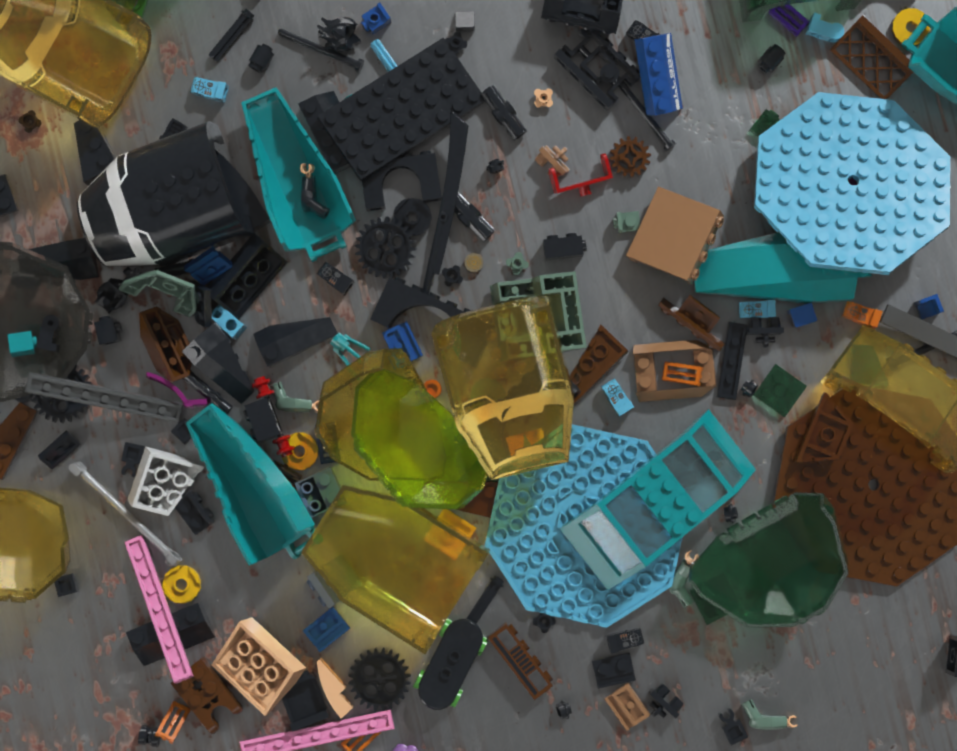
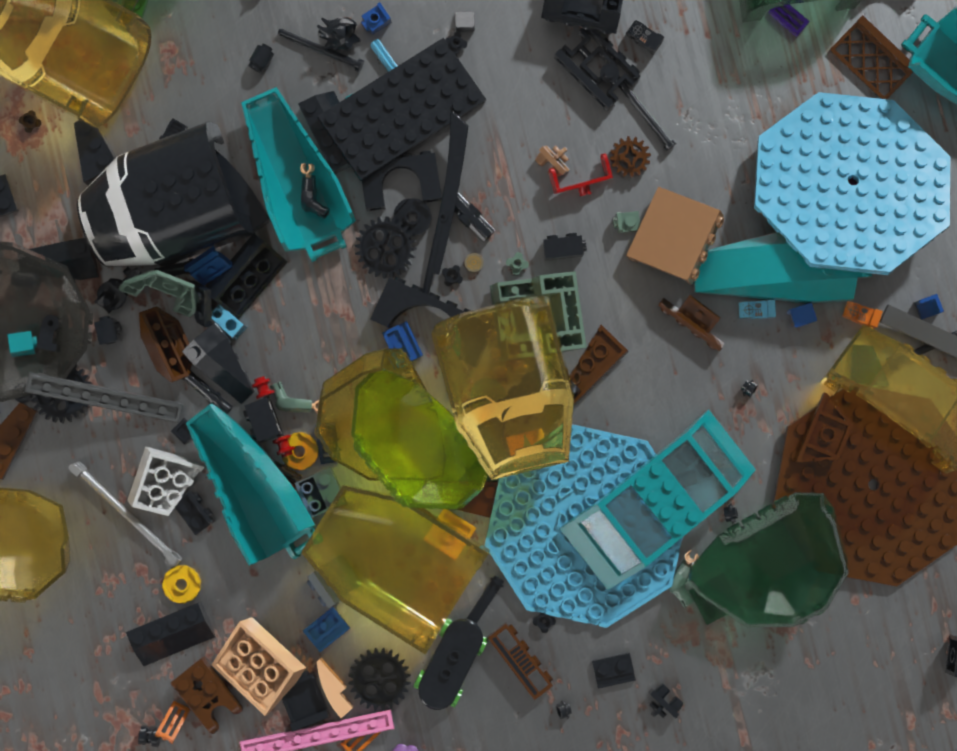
(59, 449): black plate -> none
(66, 585): black plate -> none
(132, 455): black plate -> none
(159, 609): bright pink tile -> none
(189, 404): magenta piece -> none
(210, 89): medium azure leg -> none
(231, 35): black axle -> none
(287, 340): black wedge -> none
(335, 278): black leg -> none
(341, 343): teal plant -> none
(433, 387): orange tile -> none
(495, 166): black plate -> none
(503, 112): black piece -> none
(539, 101): light nougat plate -> none
(617, 397): medium azure leg -> none
(624, 640): black leg -> none
(627, 706): medium nougat plate -> none
(646, 371): medium nougat wedge -> none
(658, 74): blue slope -> none
(698, 376): orange tile -> none
(732, 360): black tile -> none
(733, 729): black plate -> none
(764, 122): clear green bracket -> none
(765, 722): sand green arm -> none
(771, 58): black brick -> none
(774, 328): black hips -> none
(779, 390): clear green plate -> none
(824, 30): medium azure leg -> none
(898, 26): yellow tile -> none

